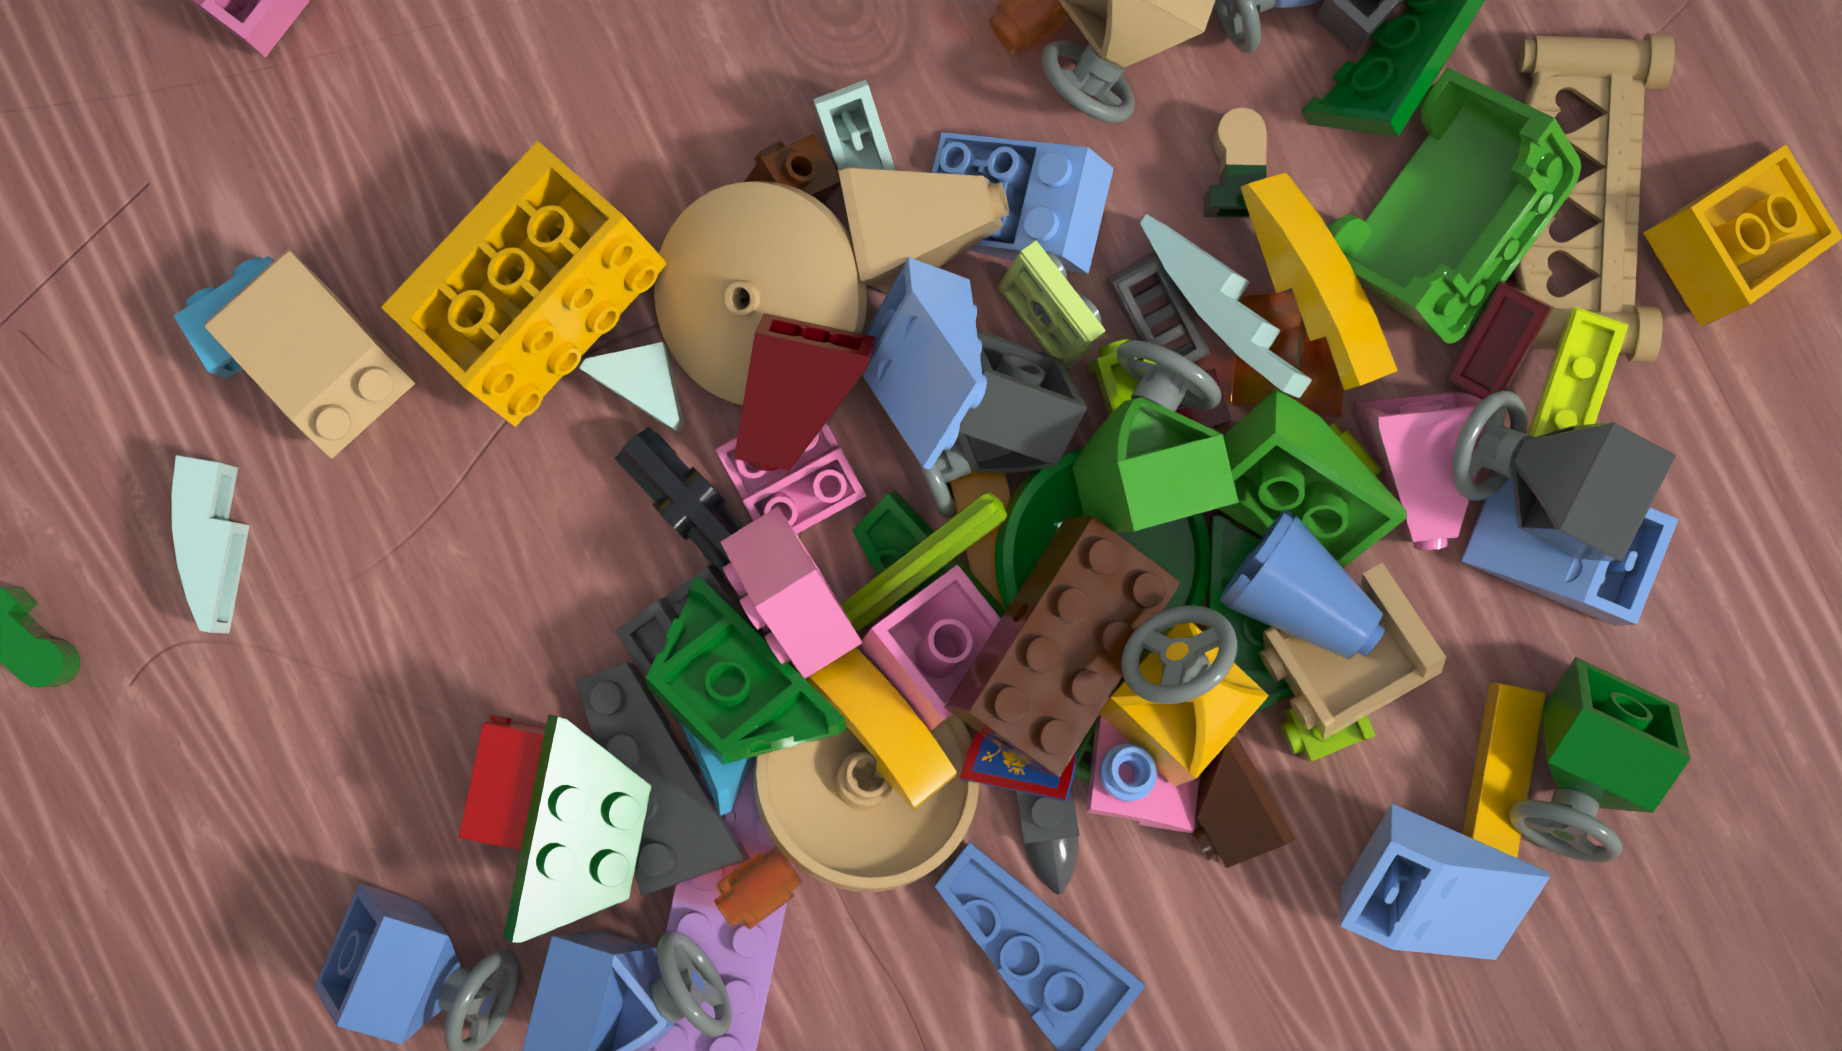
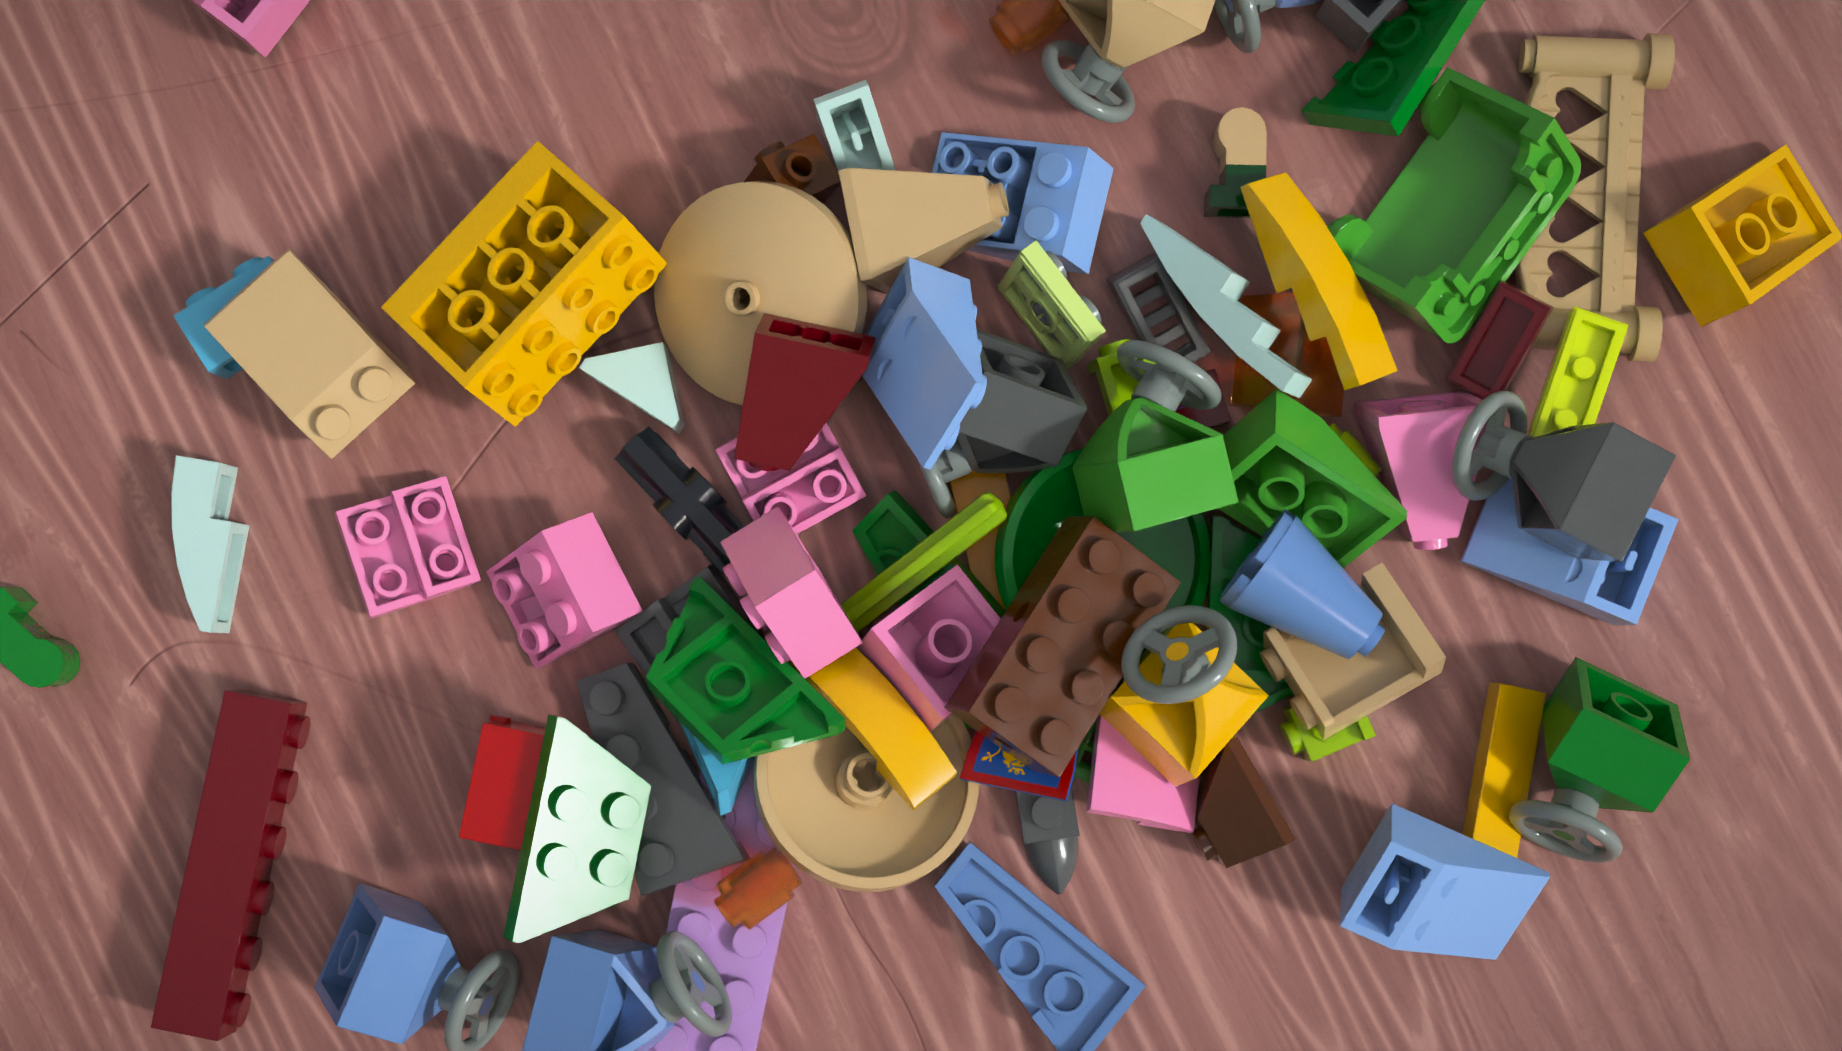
(231, 865): none -> dark red brick
(407, 547): none -> bright pink slope
(563, 589): none -> bright pink slope
(1142, 766): light blue plate -> none

